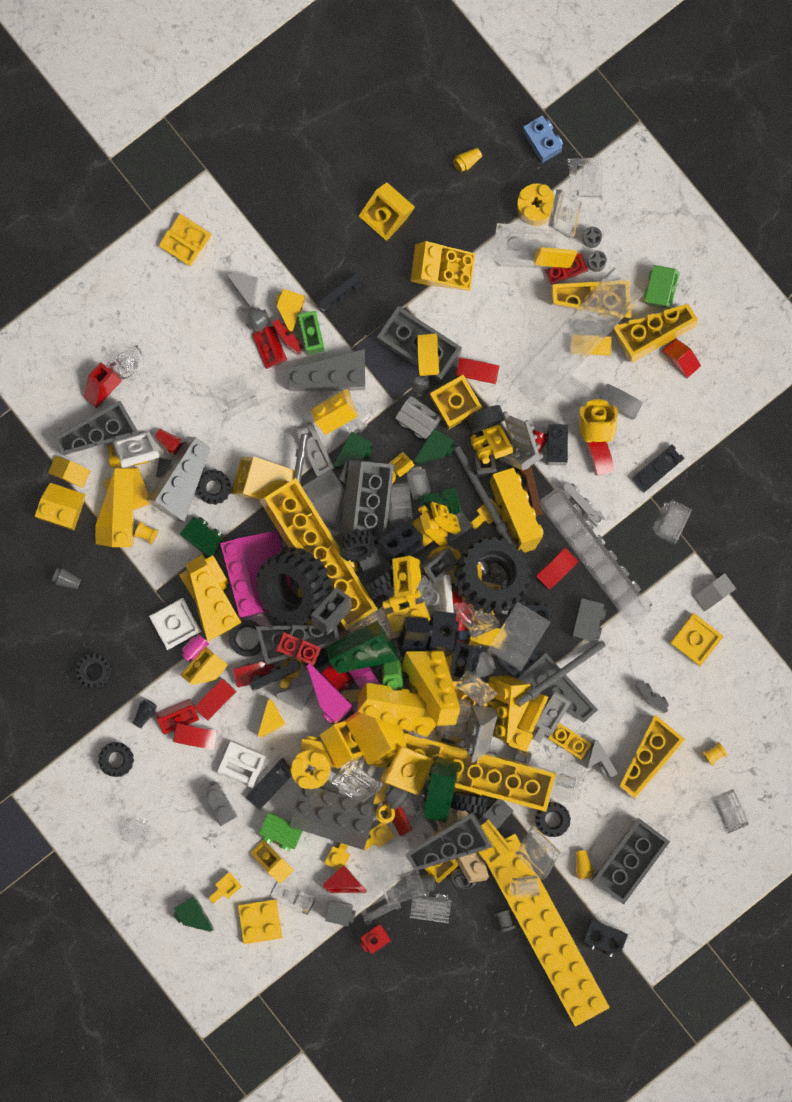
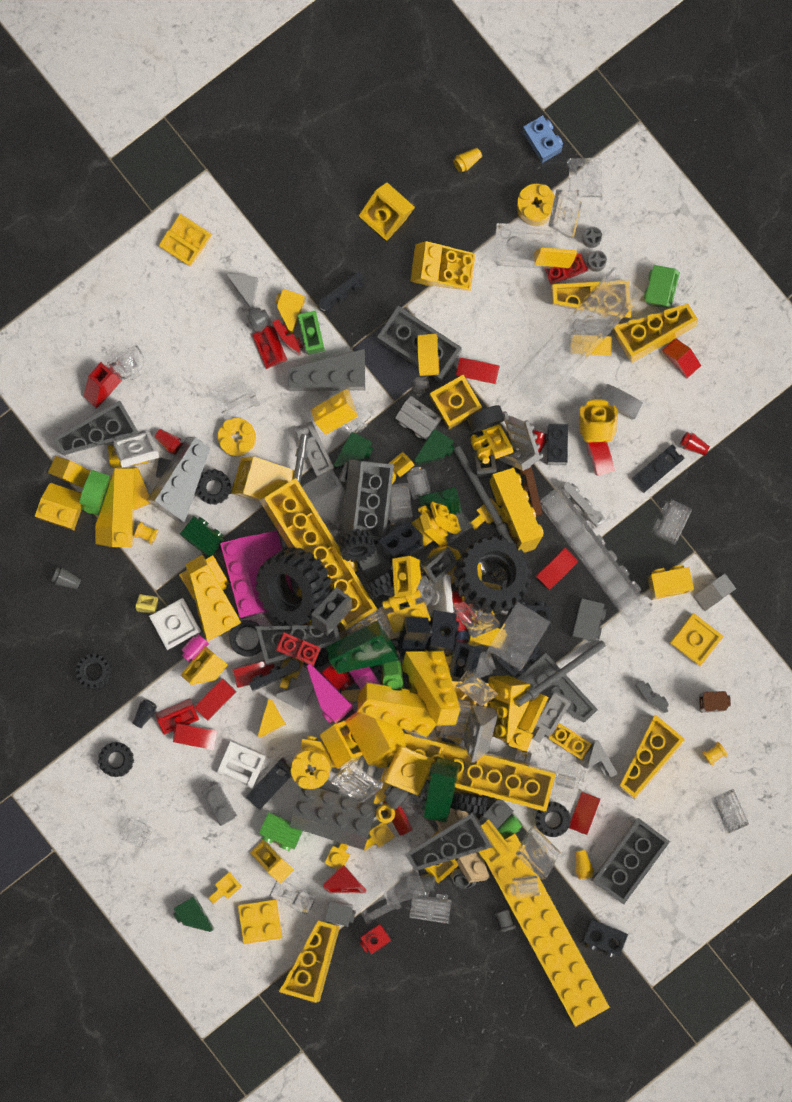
(94, 492): none -> bright green brick
(146, 604): none -> light yellow slope
(245, 430): none -> yellow plate
(312, 965): none -> yellow wedge
(510, 826): none -> bright green cone
(584, 813): none -> red slope
(670, 583): none -> yellow brick
(694, 444): none -> red cone
(714, 701): none -> reddish brown brick

